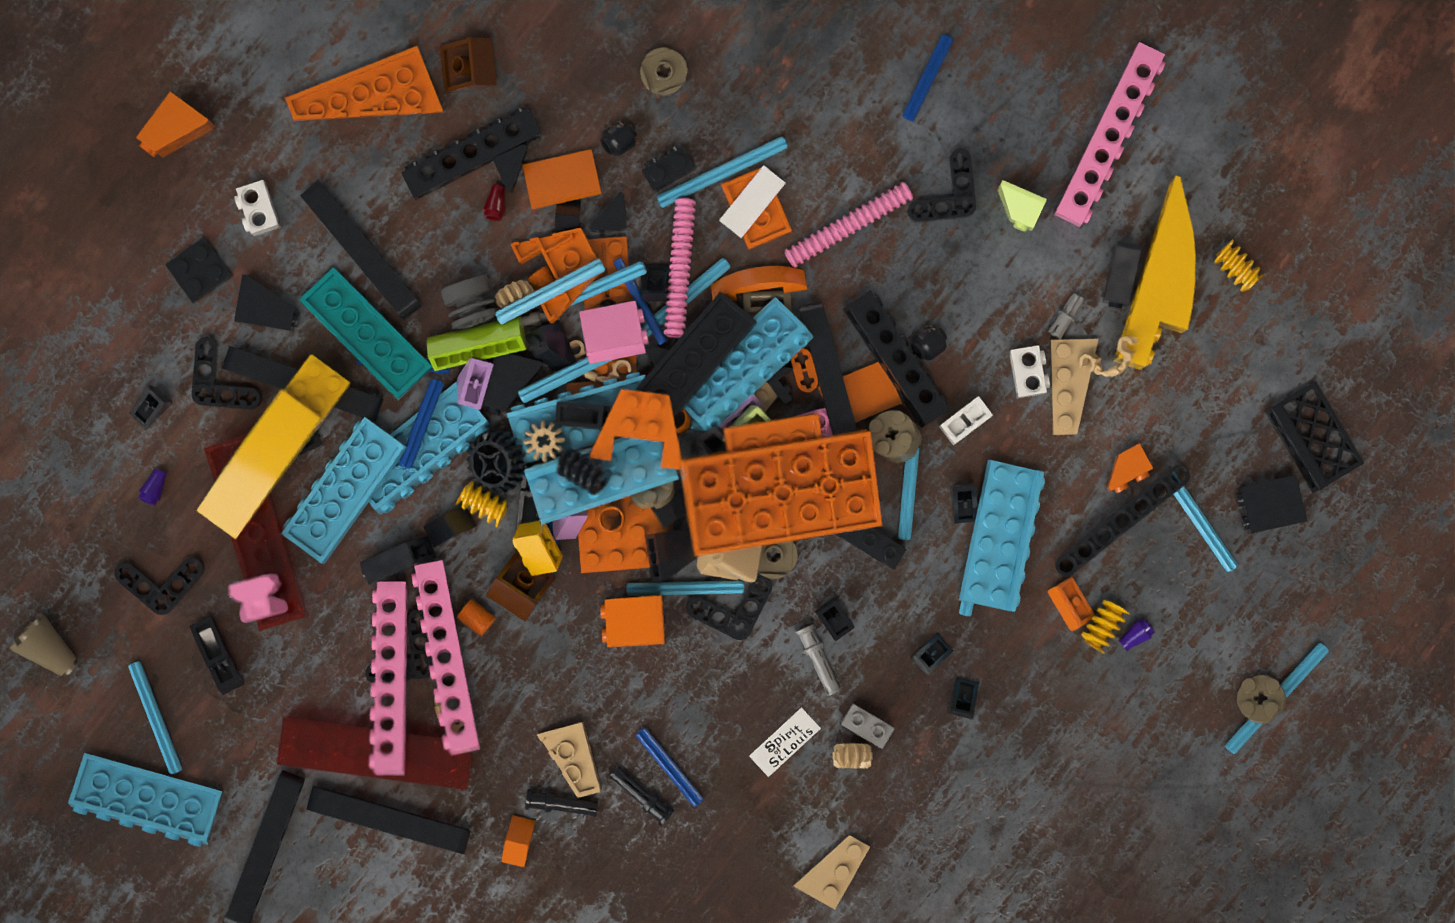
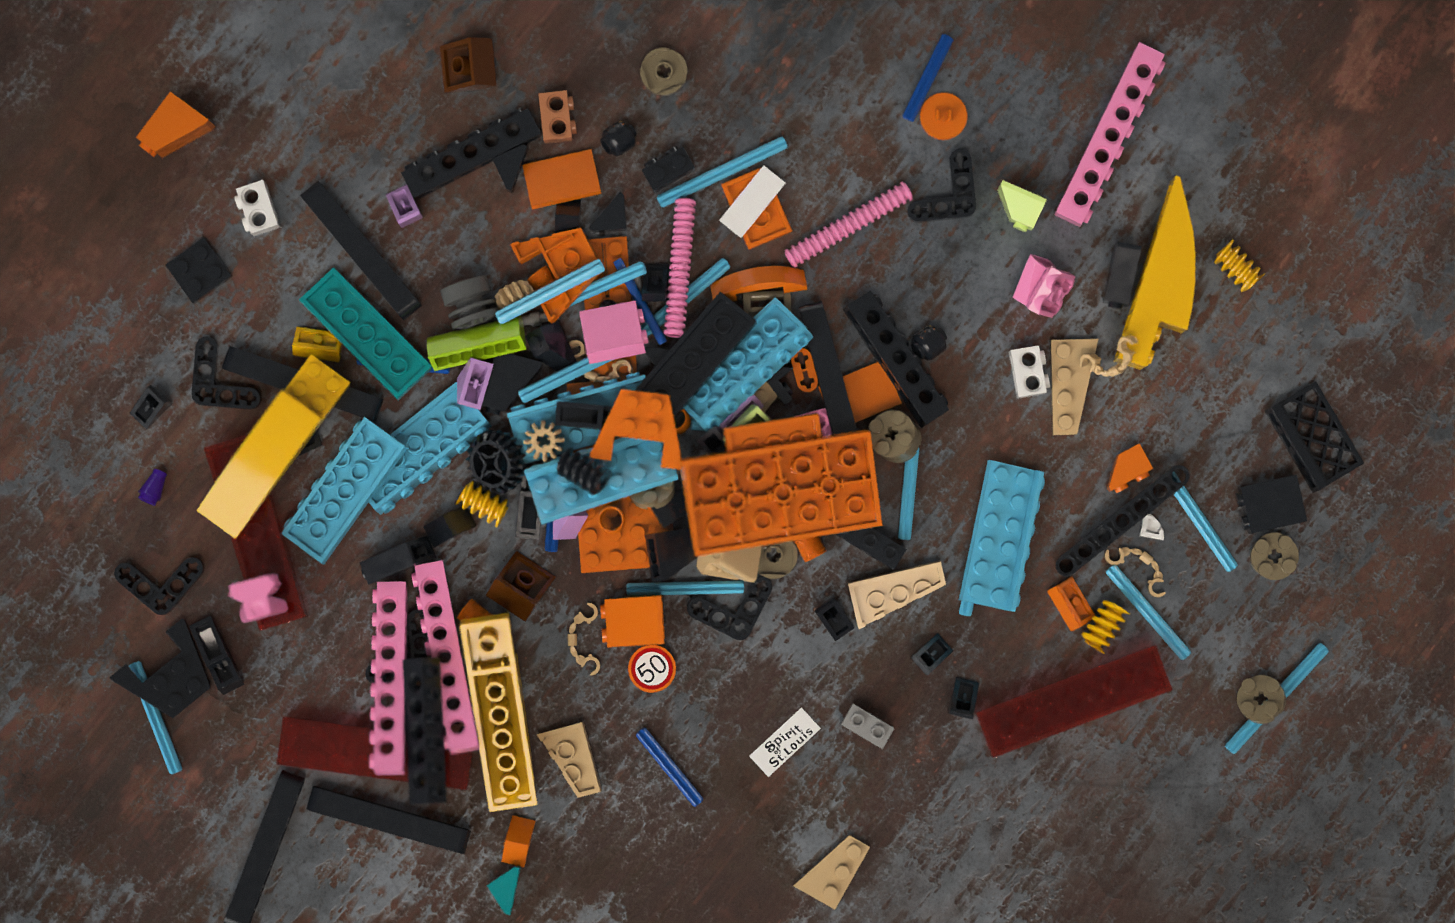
(44, 646): dark tan cone -> none
(145, 800): medium azure bracket -> none
(175, 683): none -> black wing
(263, 308): black slope -> none
(316, 342): none -> yellow slope
(380, 89): orange wing -> none
(404, 206): none -> lavender slope
(421, 423): blue axle -> none
(424, 731): none -> black brick
(495, 204): dark red cone -> none
(499, 711): none -> yellow slope
(505, 889): none -> teal slope
(537, 548): yellow brick -> none
(549, 802): black pin -> none
(551, 117): none -> nougat brick
(572, 639): none -> tan piece
(650, 803): black pin -> none
(652, 668): none -> piece
(810, 547): none -> orange piece
(813, 648): light grey pin -> none
(852, 755): tan gear -> none
(890, 591): none -> tan wing
(943, 116): none -> orange piece
(964, 503): black slope -> none
(966, 420): white brick -> none
(1043, 286): none -> bright pink piece
(1066, 316): light grey axle -> none
(1073, 701): none -> clear red brick
(1137, 634): dark purple cone -> none
(1146, 558): none -> tan piece
(1148, 612): none -> medium azure axle
(1151, 528): none -> white tile
(1264, 546): none -> dark tan plate

